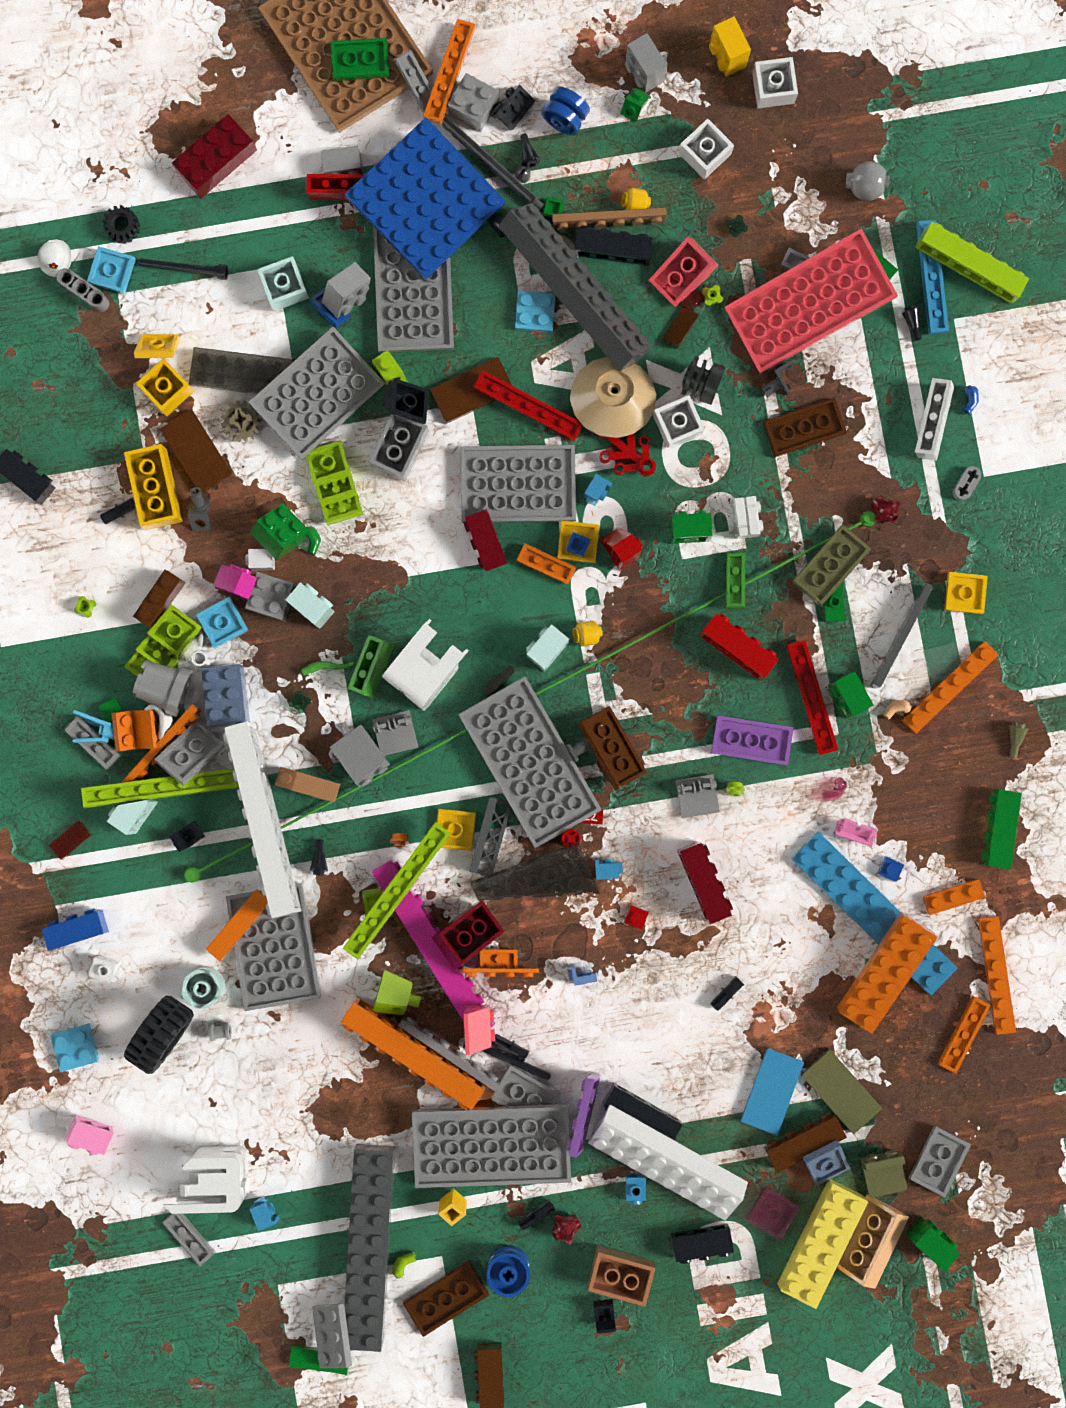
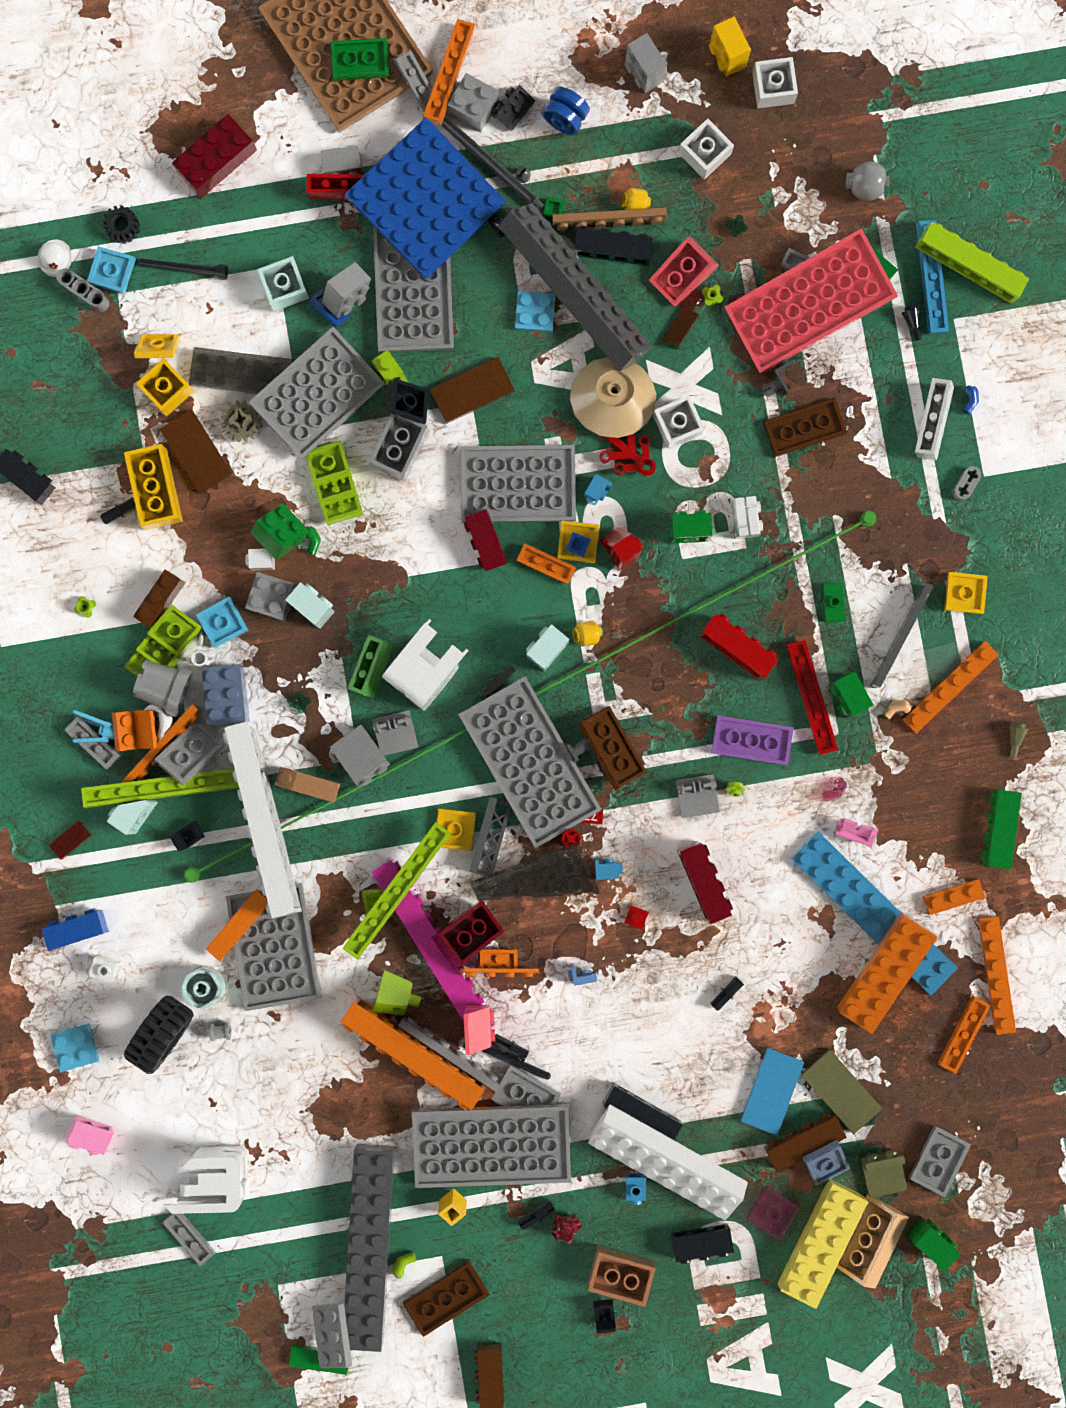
(110, 707): green tile -> none
(199, 510): dark grey bracket -> none
(235, 580): dark pink brick -> none
(263, 1213): dark azure brick -> none
(316, 666): bright green animal -> none
(318, 863): black cone -> none
(399, 840): orange plate -> none
(508, 1283): blue wheel -> none
(528, 405): red plate -> none
(529, 156): black cone -> none
(585, 1108): medium lavender plate -> none
(634, 104): green bracket -> none
(702, 380): pearl dark grey wheel -> none
(735, 580): bright green tile -> none
(831, 565): olive tile -> none
(885, 509): dark red rock -> none
(890, 869): blue plate -> none

